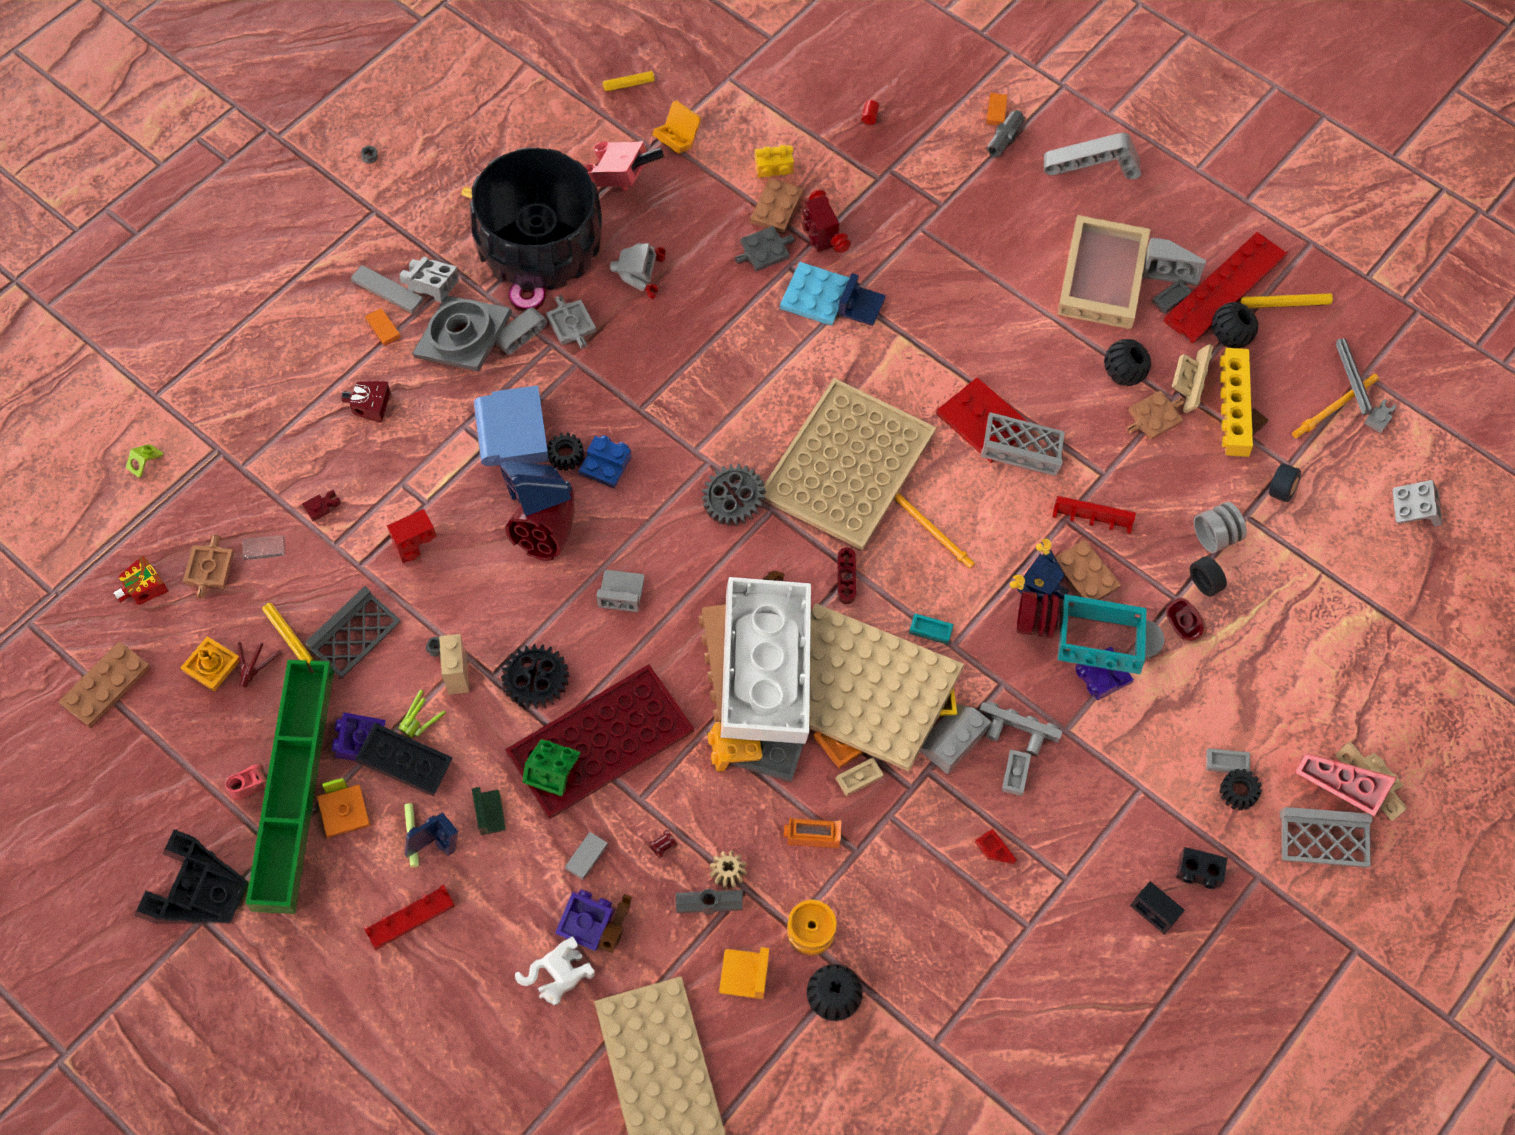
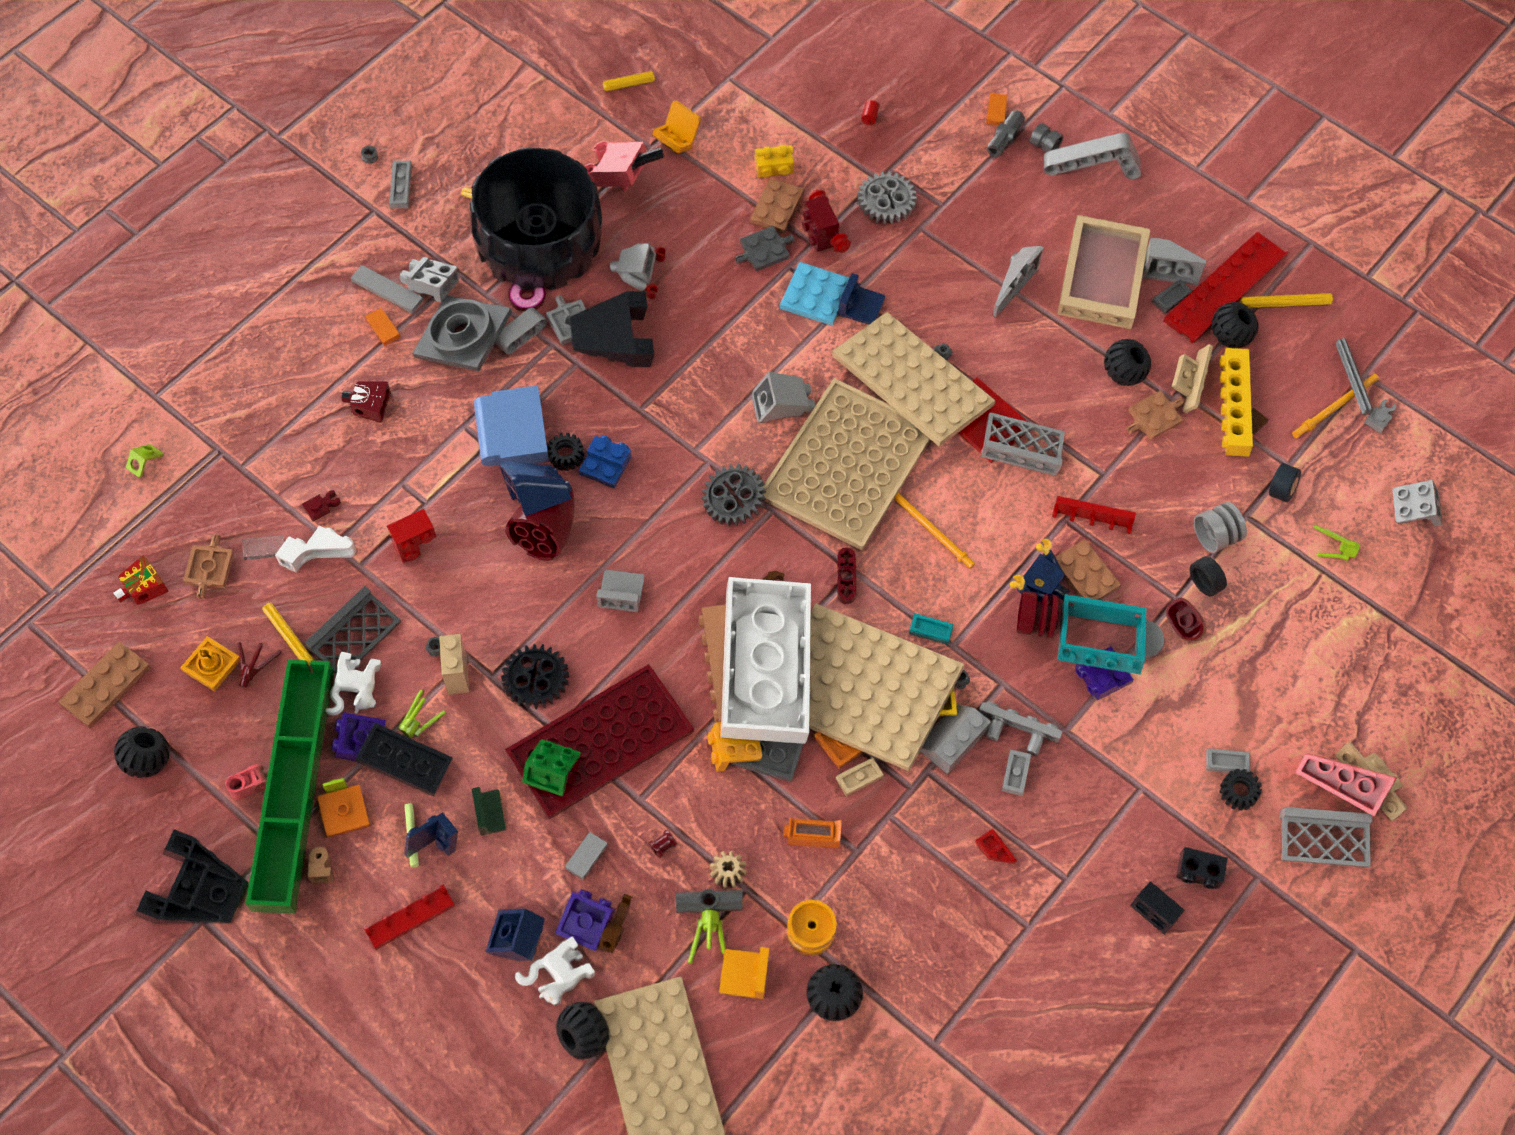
(141, 752): none -> black wheel
(319, 866): none -> medium nougat leg
(322, 544): none -> white arch
(354, 681): none -> white animal
(400, 184): none -> light grey tile
(515, 934): none -> dark blue slope
(582, 1030): none -> black wheel
(608, 330): none -> black wedge
(709, 923): none -> lime plant
(781, 397): none -> light grey hips
(887, 191): none -> light grey gear
(913, 378): none -> tan plate
(943, 347): none -> dark grey plate
(965, 679): none -> dark grey plate
(1021, 270): none -> light grey wedge
(1045, 138): none -> dark grey wheel
(1347, 547): none -> lime plant

